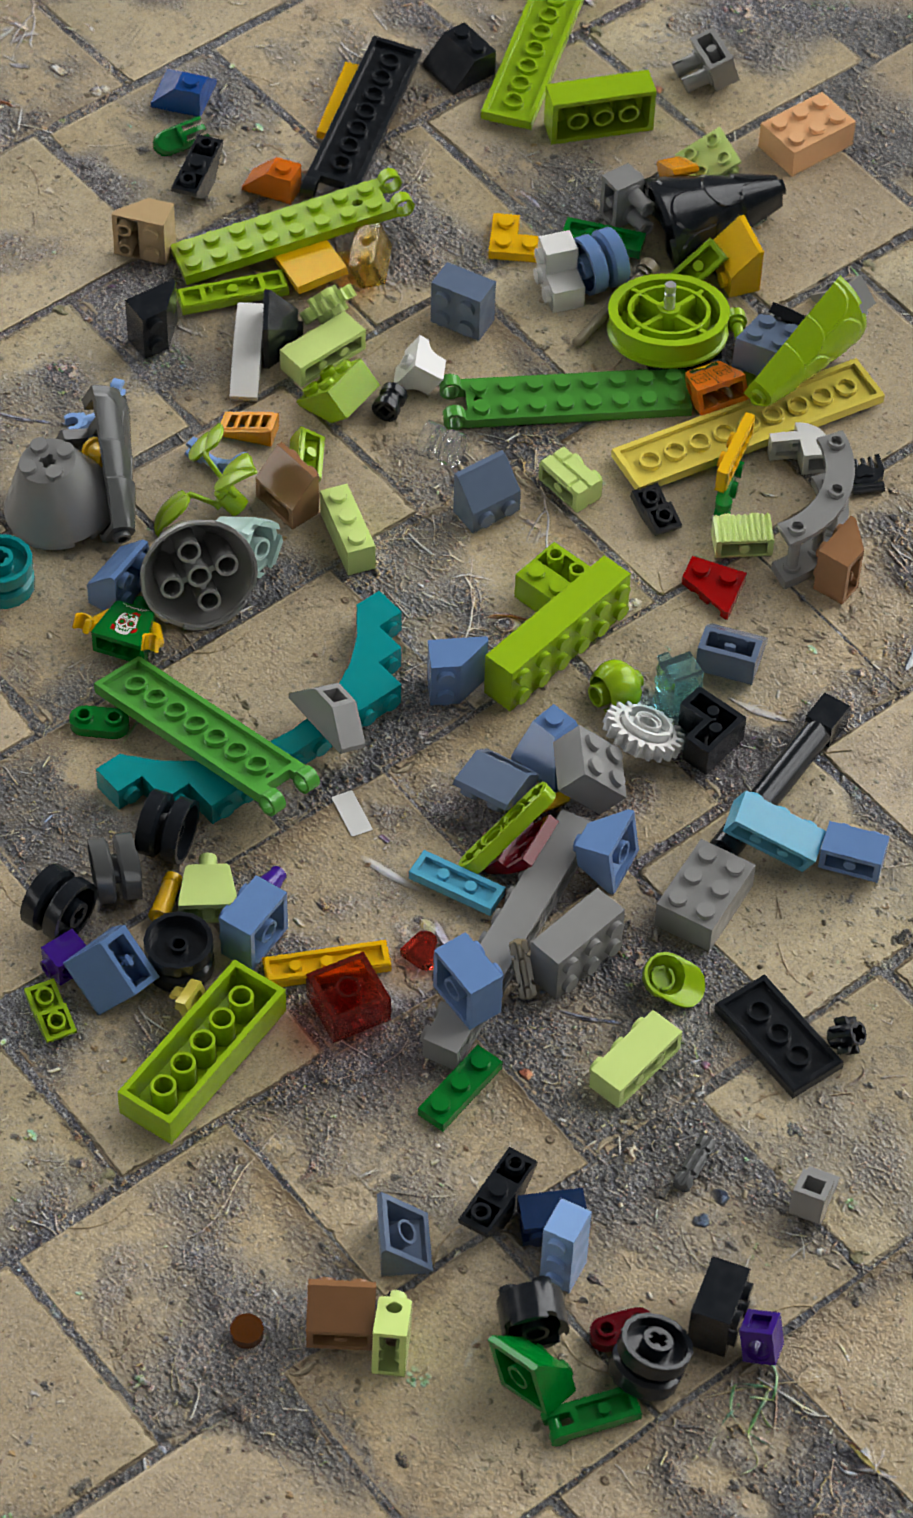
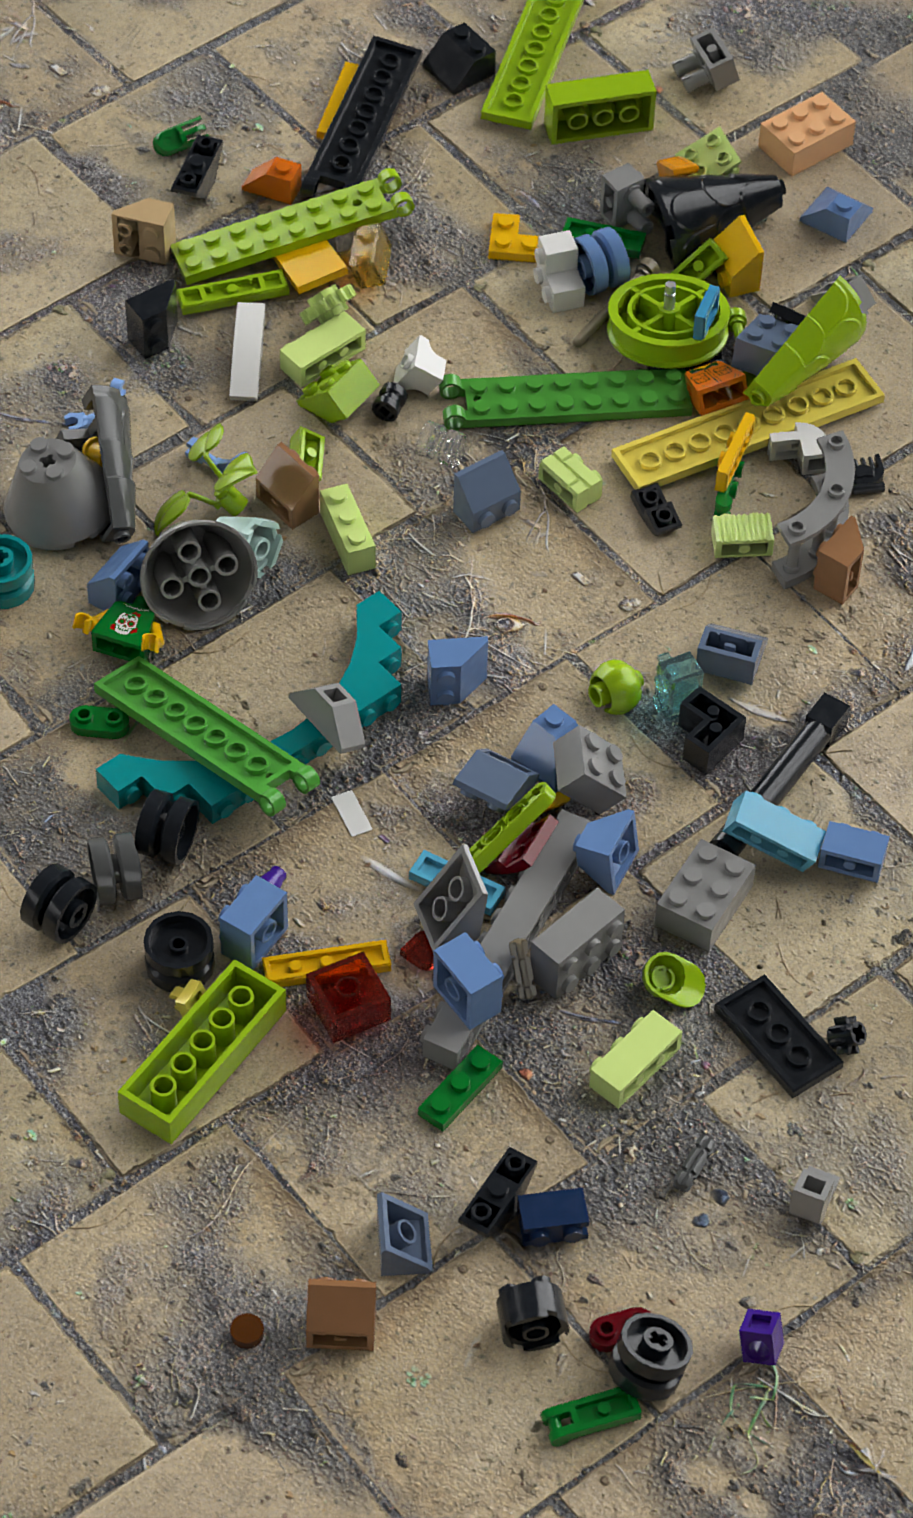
(50, 1011): lime slope -> none
(57, 952): dark purple brick -> none
(111, 969): medium blue slope -> none
(166, 895): yellow piece -> none
(183, 92): blue slope -> none
(206, 888): yellowish green torso -> none
(264, 430): light orange slope -> none
(279, 327): black slope -> none
(391, 1321): yellowish green torso -> none
(453, 901): none -> light grey slope
(463, 301): sand blue brick -> none
(532, 1372): green slope -> none
(547, 576): lime slope -> none
(557, 633): lime brick -> none
(565, 1244): light blue brick -> none
(643, 731): white gear -> none
(706, 312): none -> dark azure tile
(714, 583): red wing -> none
(720, 1306): black brick -> none
(836, 214): none -> medium blue slope

